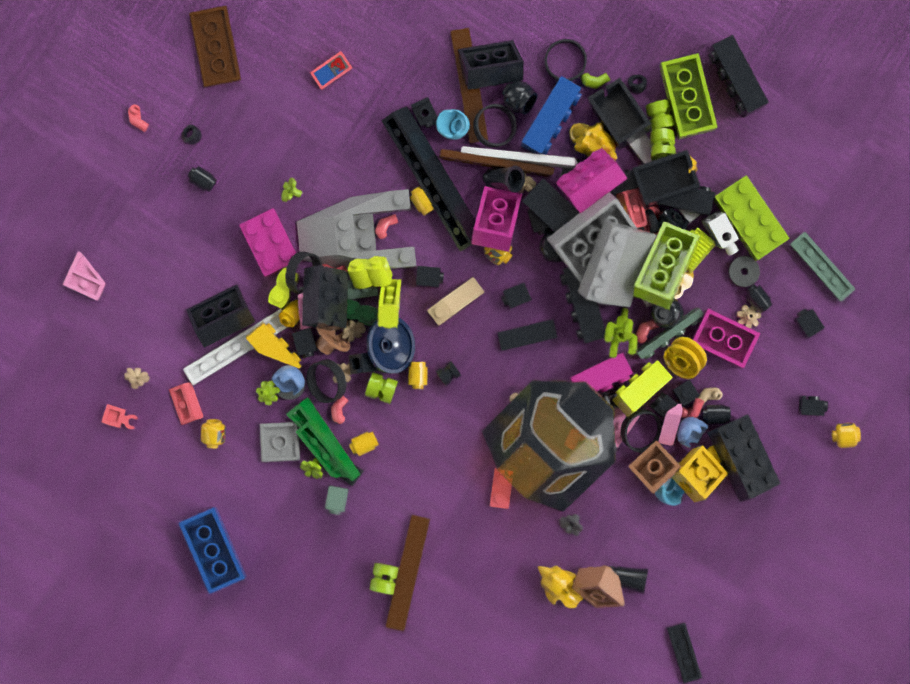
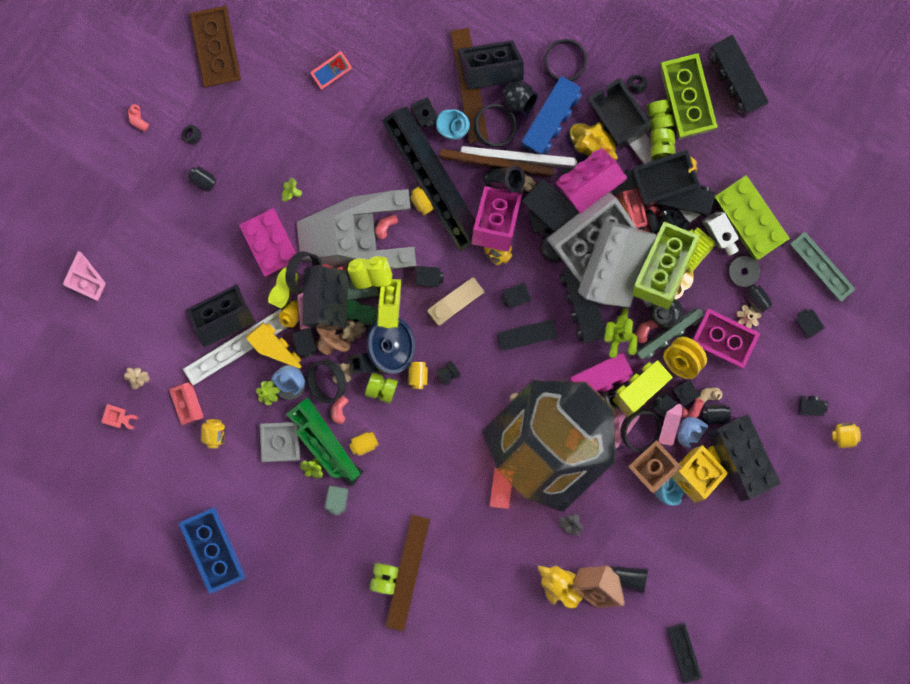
(594, 82): lime arm -> none

